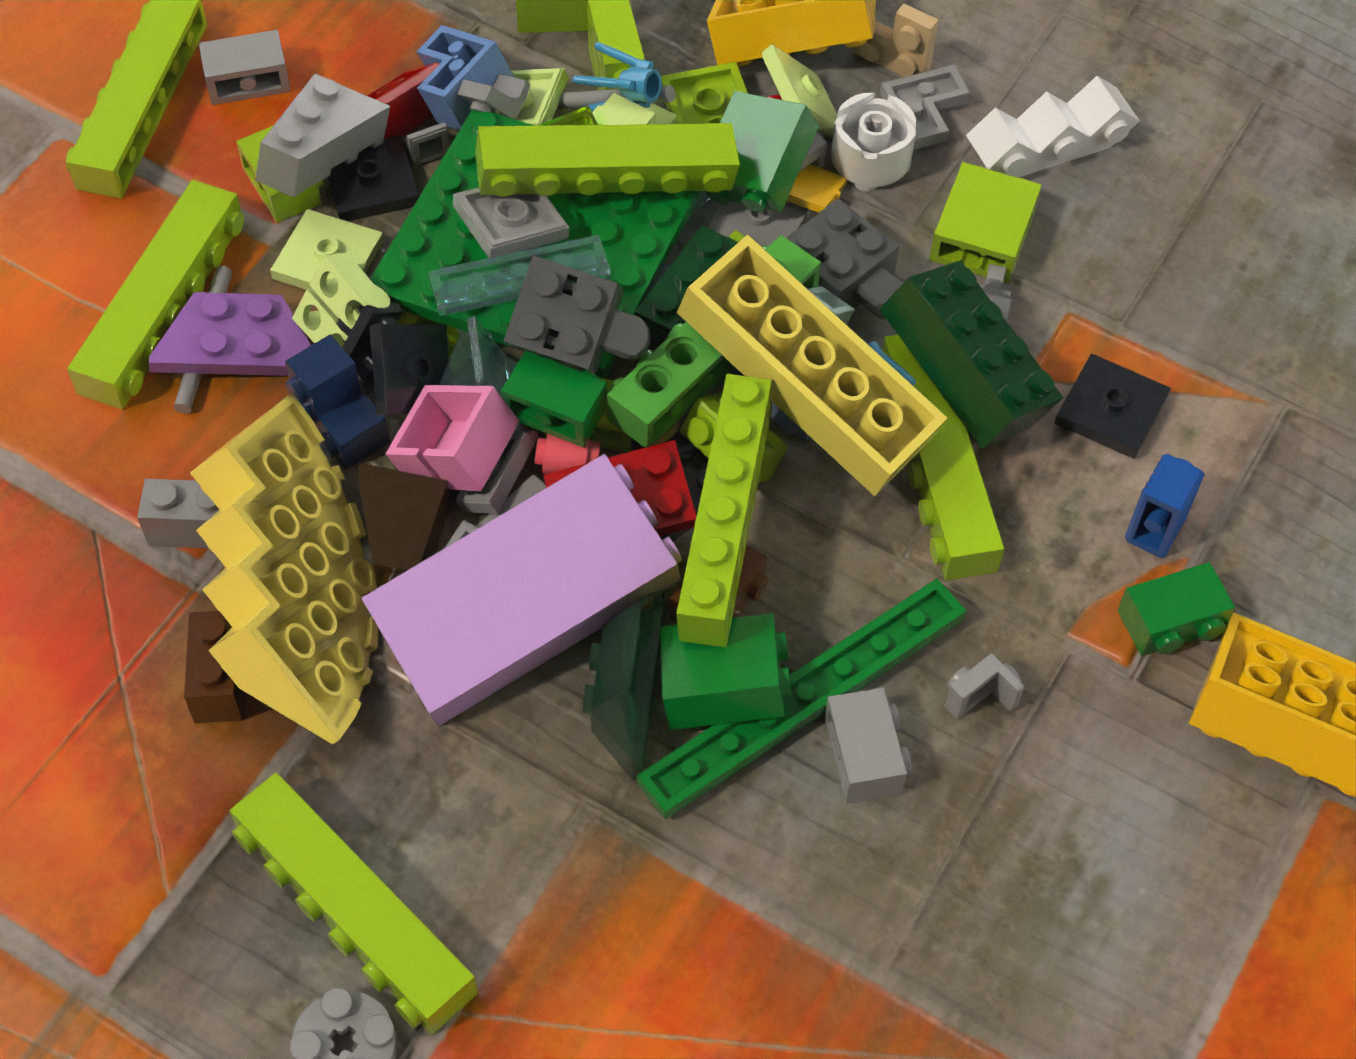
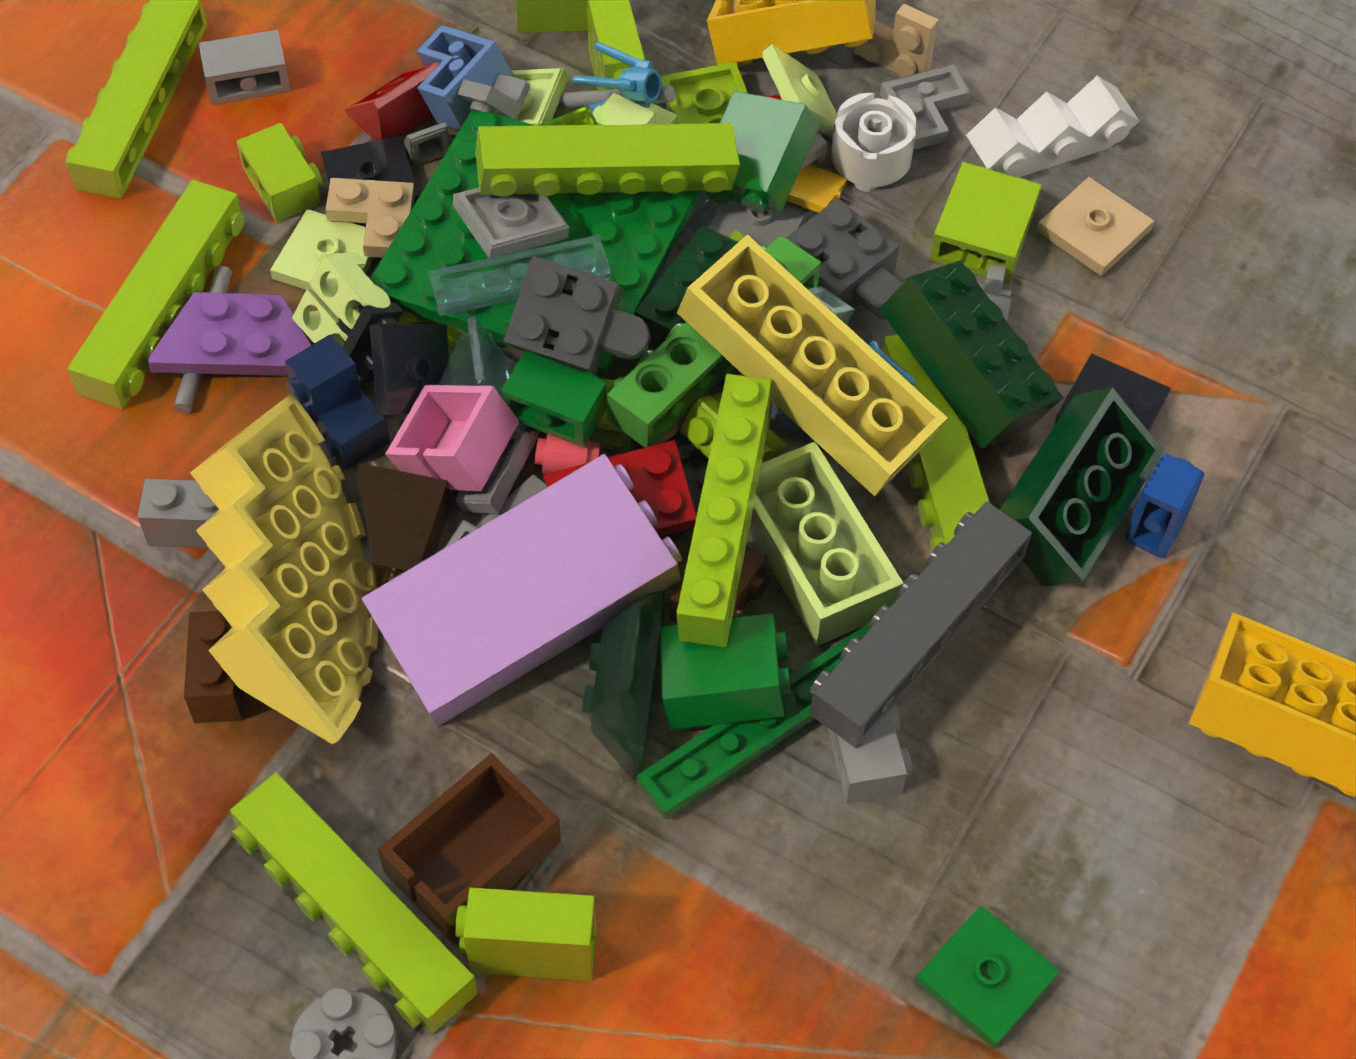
(317, 133): light grey wedge -> none
(376, 203): none -> tan plate
(471, 836): none -> reddish brown piece
(528, 934): none -> lime brick
(820, 545): none -> yellowish green brick
(919, 623): none -> dark grey brick
(972, 685): light grey bracket -> none
(987, 976): none -> green plate
(1081, 485): none -> dark green brick
(1095, 226): none -> tan plate
(1176, 609): green brick -> none

